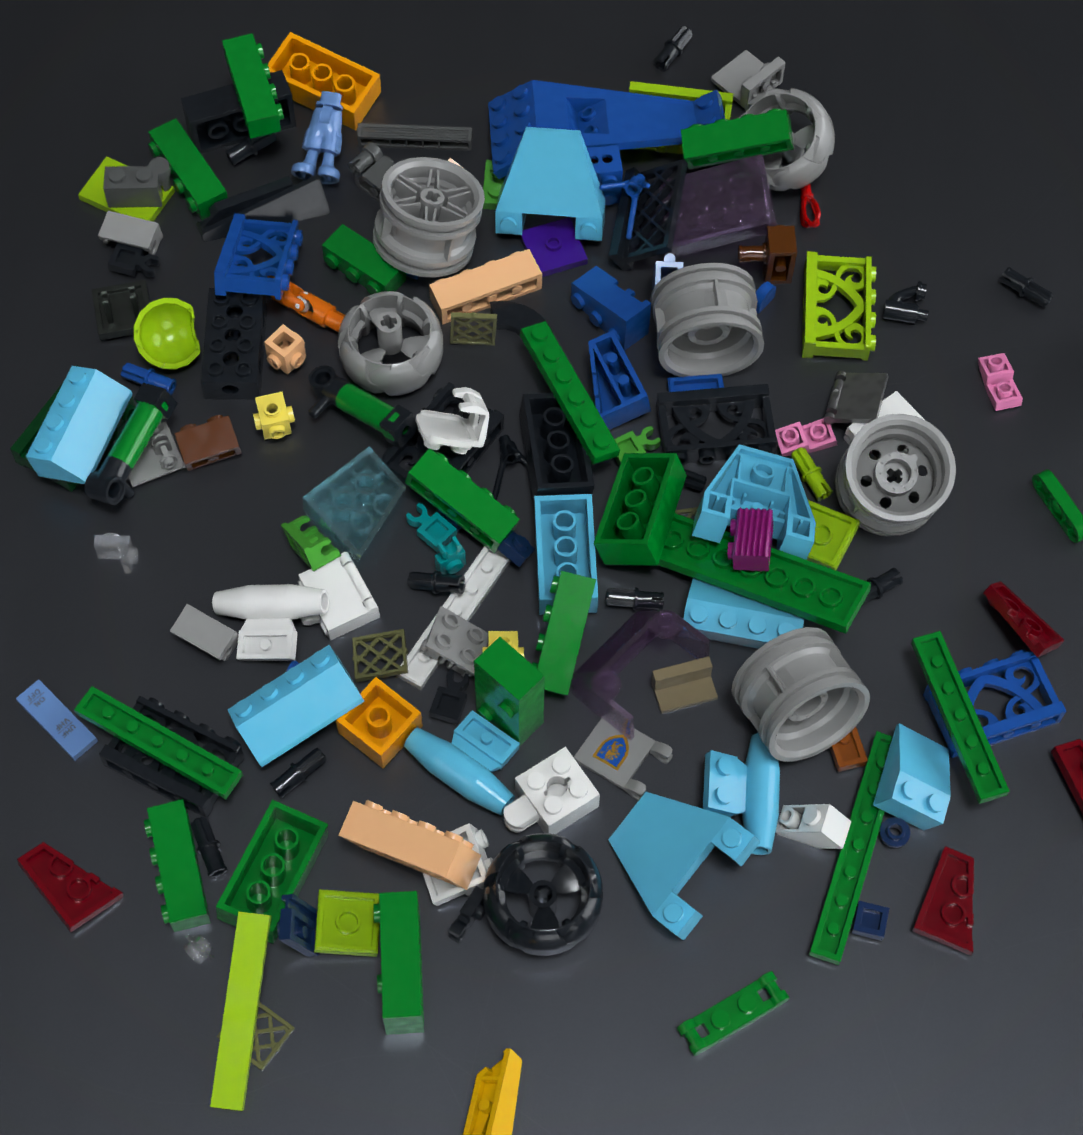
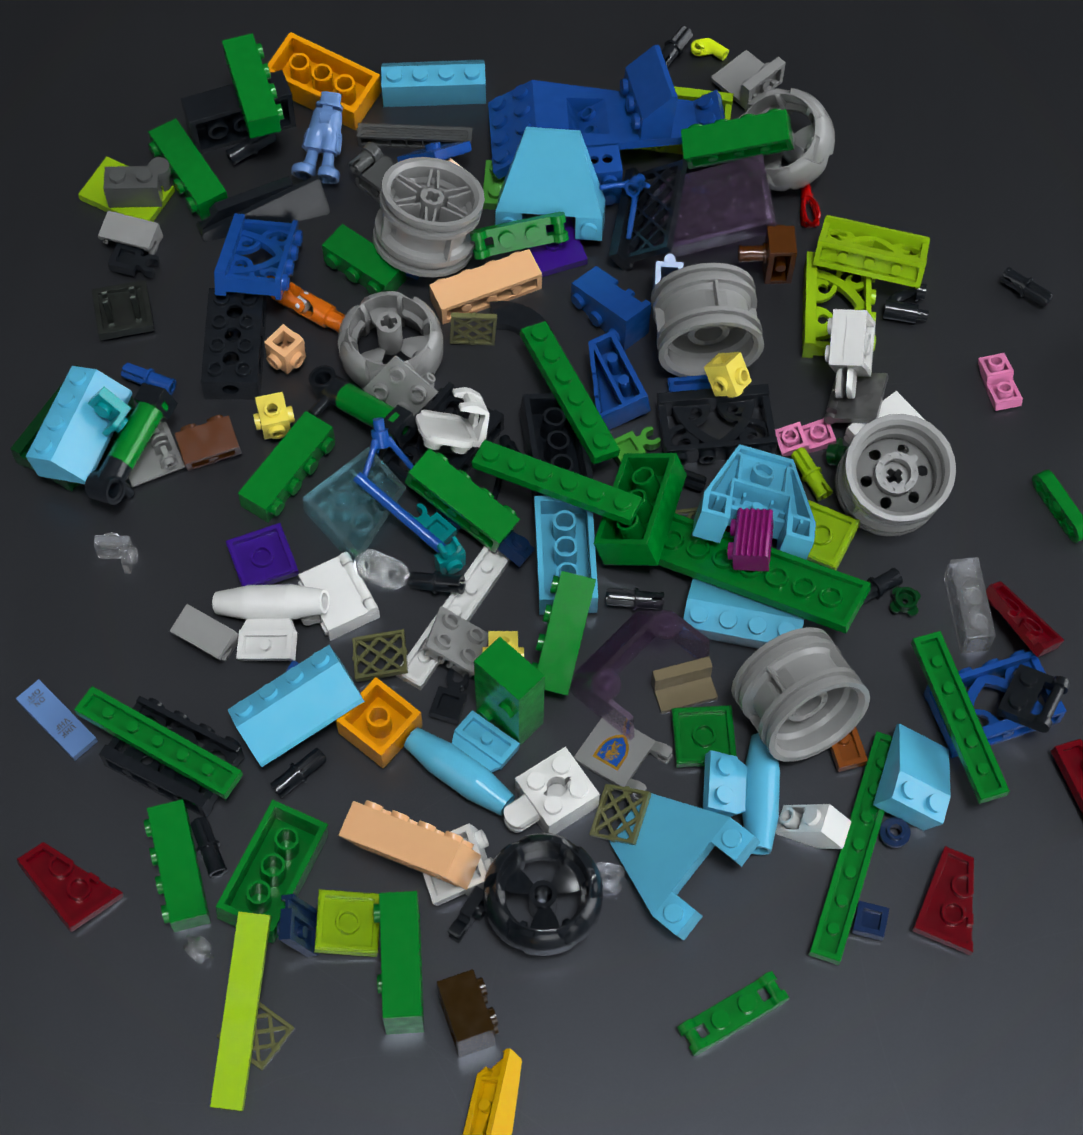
(110, 407): none -> teal bracket
(167, 333): lime cylinder -> none
(262, 556): none -> dark purple plate
(287, 467): none -> green brick
(309, 544): bright green hinge -> none
(379, 568): none -> clear plate
(382, 440): none -> blue plant
(400, 513): none -> blue bar
(402, 386): none -> light grey hinge
(433, 83): none -> medium azure slope
(439, 151): none -> blue plate
(466, 1013): none -> dark brown brick
(519, 235): none -> green plate
(557, 482): none -> green plate
(615, 872): none -> clear plate
(626, 825): none -> olive window
(650, 95): none -> blue slope
(701, 730): none -> green plate
(709, 47): none -> neon yellow arm
(728, 374): none -> light yellow brick
(765, 295): blue tile -> none
(835, 452): none -> dark green plate
(850, 348): none -> white brick
(872, 251): none -> lime fence
(908, 594): none -> dark green plate
(969, 605): none -> clear brick
(1024, 693): none -> black plate

